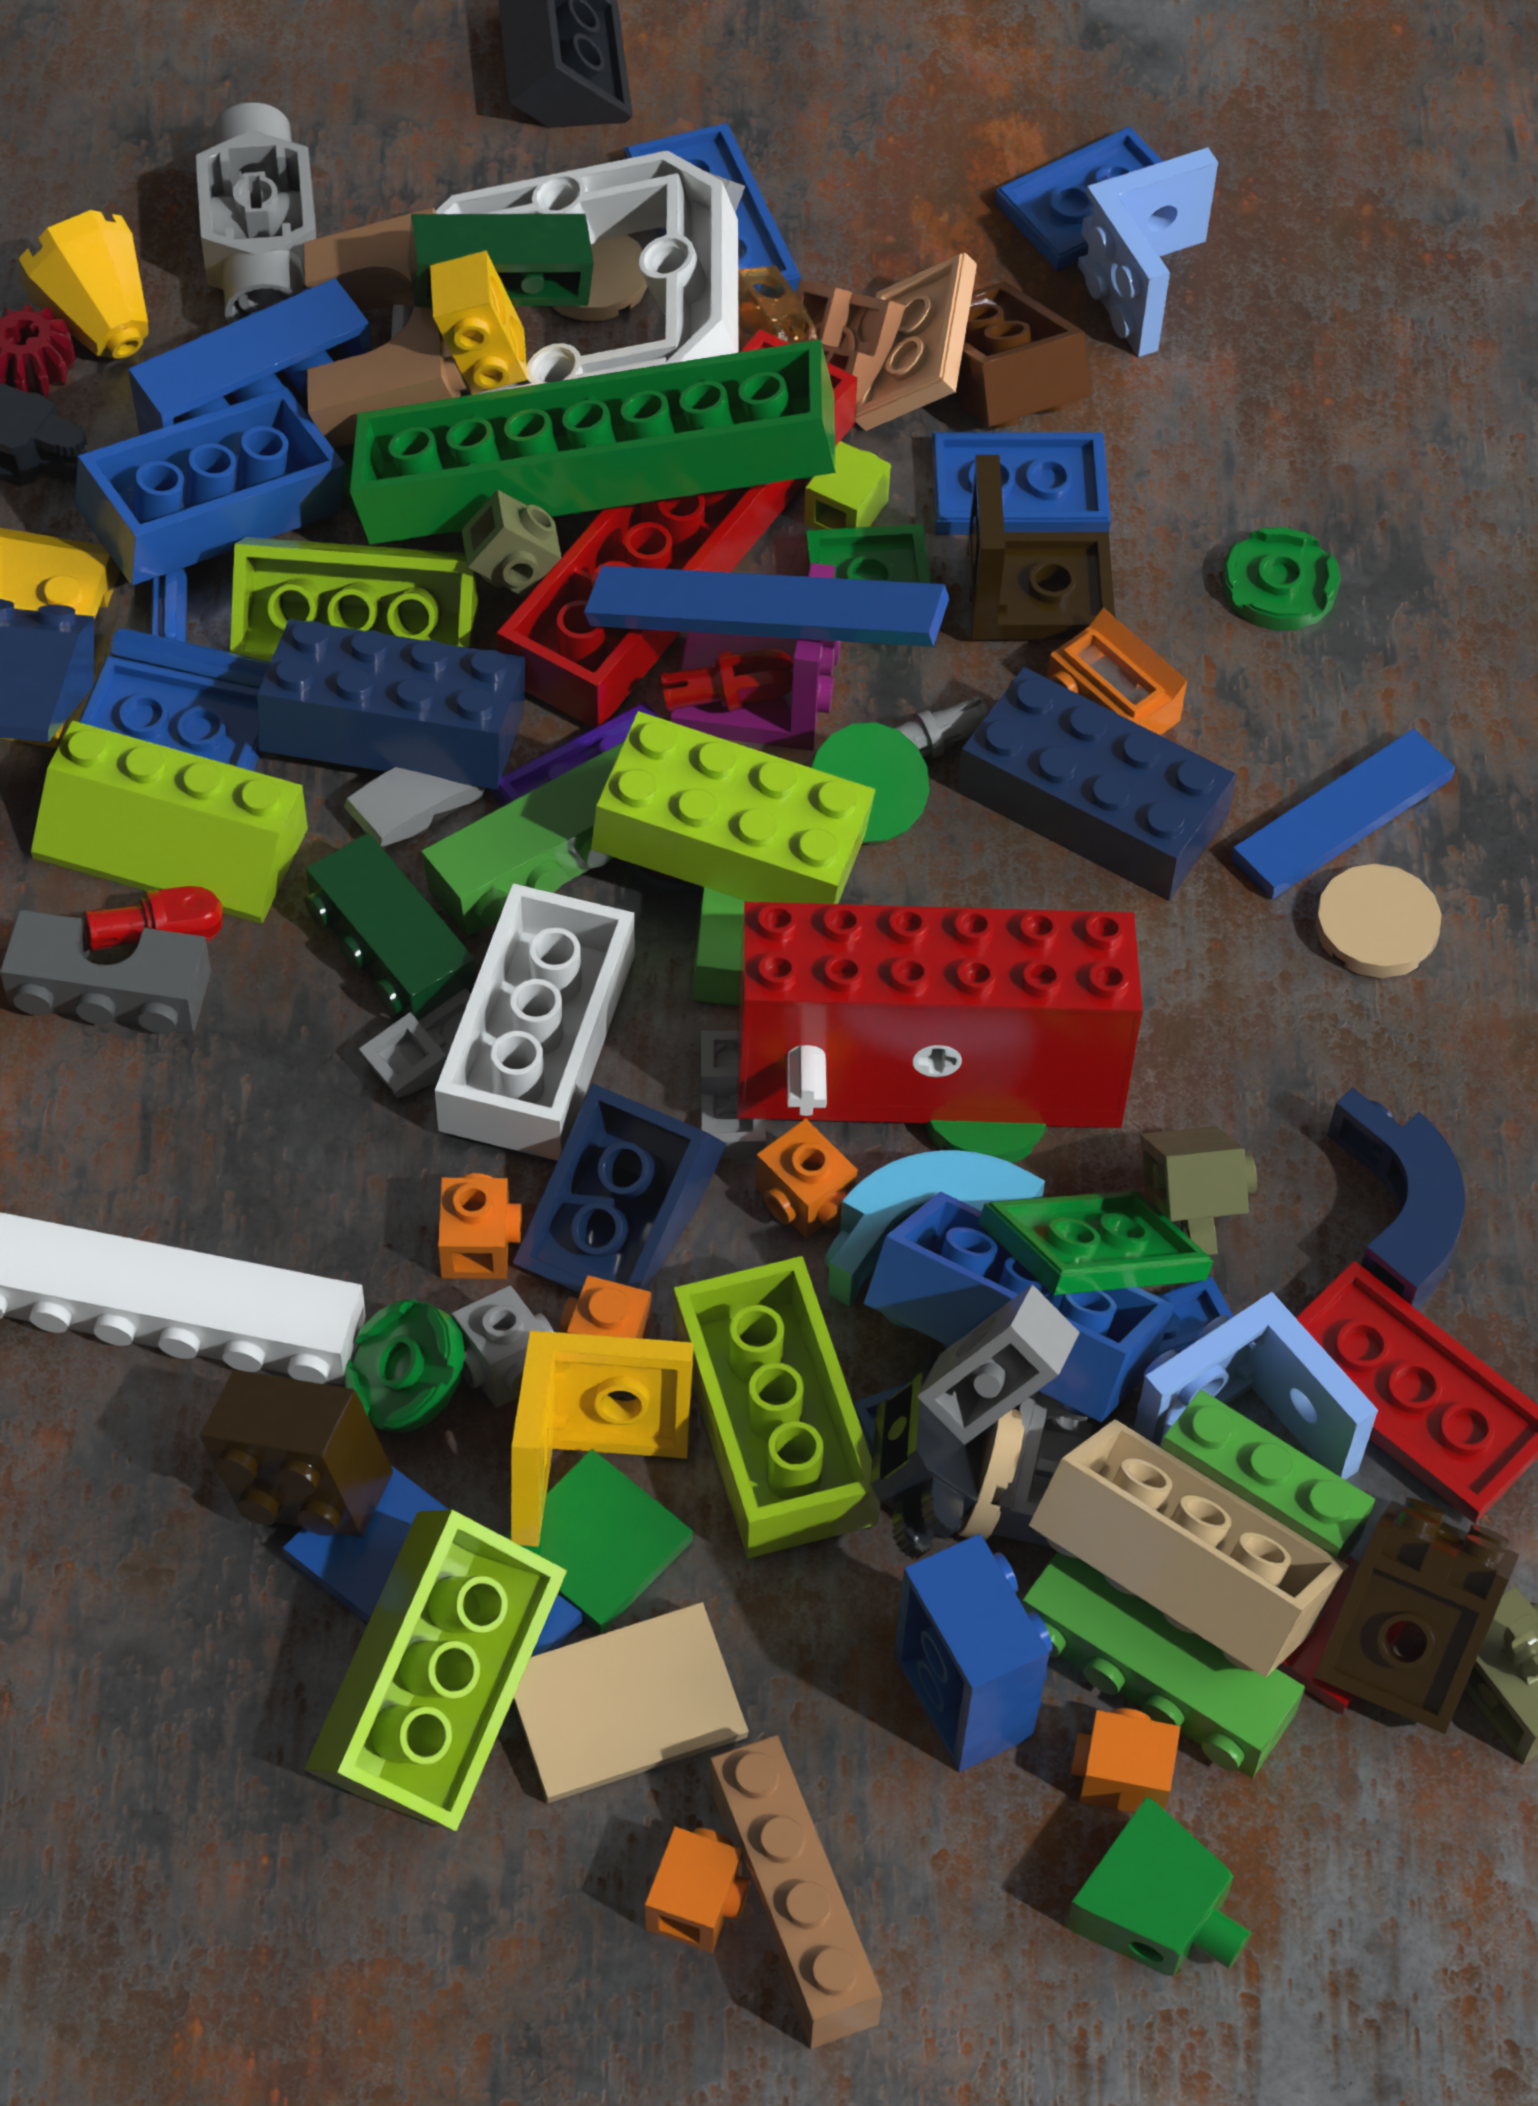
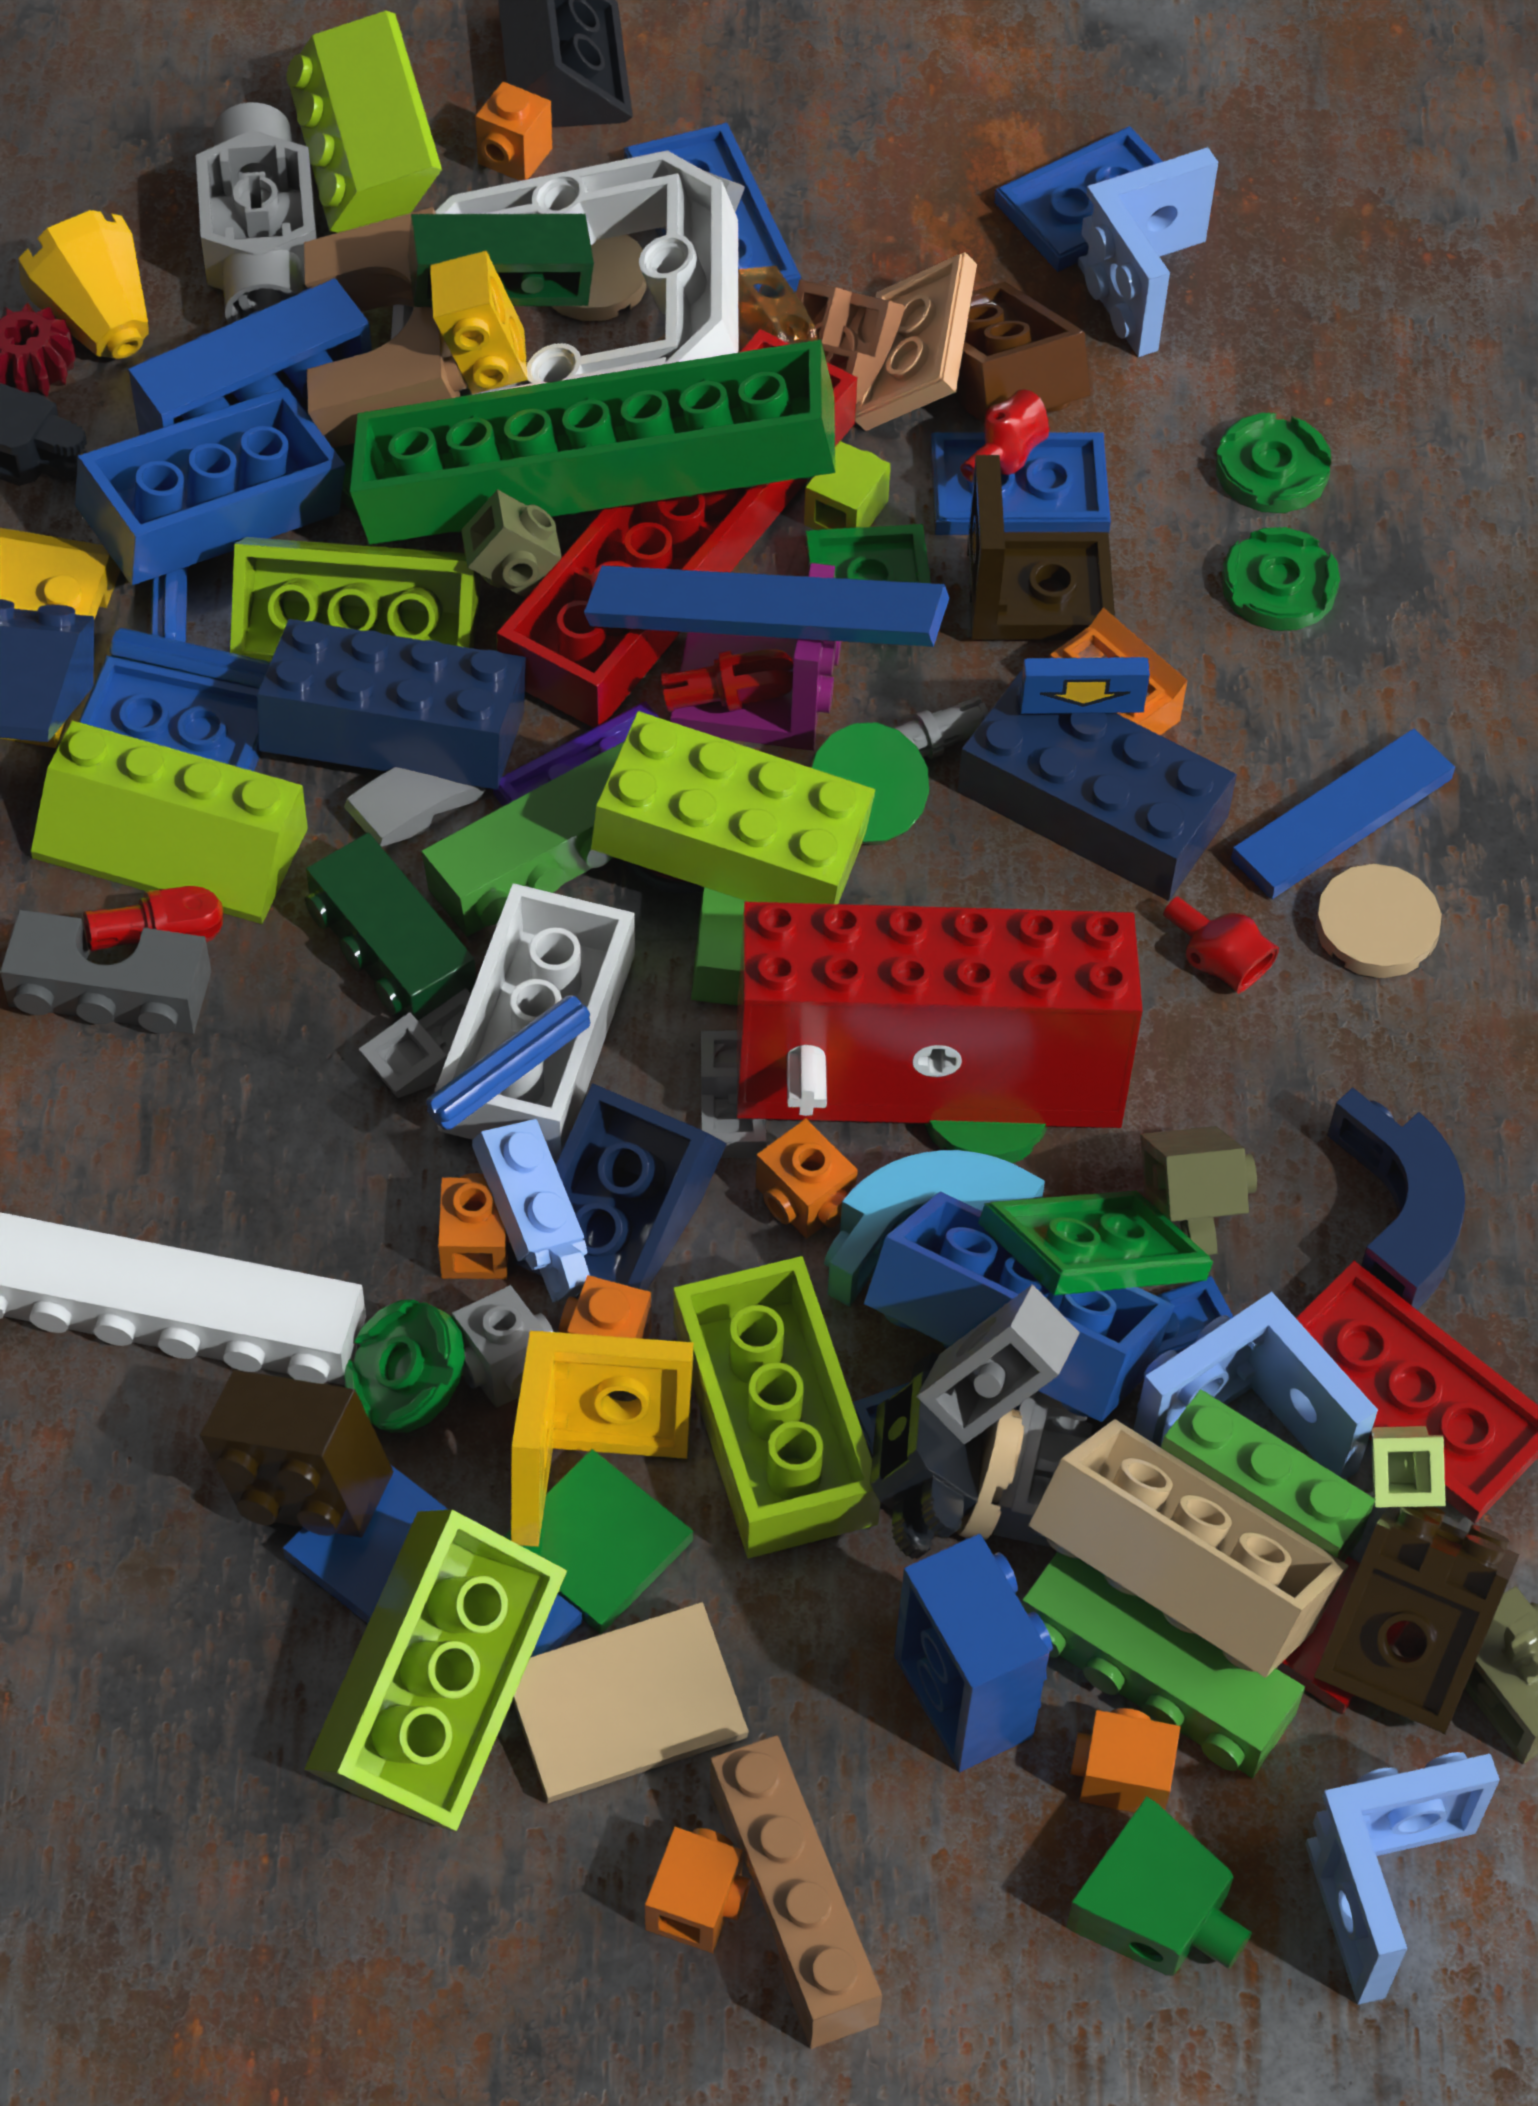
(363, 122): none -> lime slope
(508, 1062): none -> blue axle
(514, 132): none -> orange brick
(534, 1205): none -> light blue hinge
(1012, 432): none -> red piece
(1084, 685): none -> blue tile
(1224, 946): none -> red piece
(1273, 463): none -> green tile
(1381, 1817): none -> light blue bracket
(1407, 1467): none -> yellowish green brick

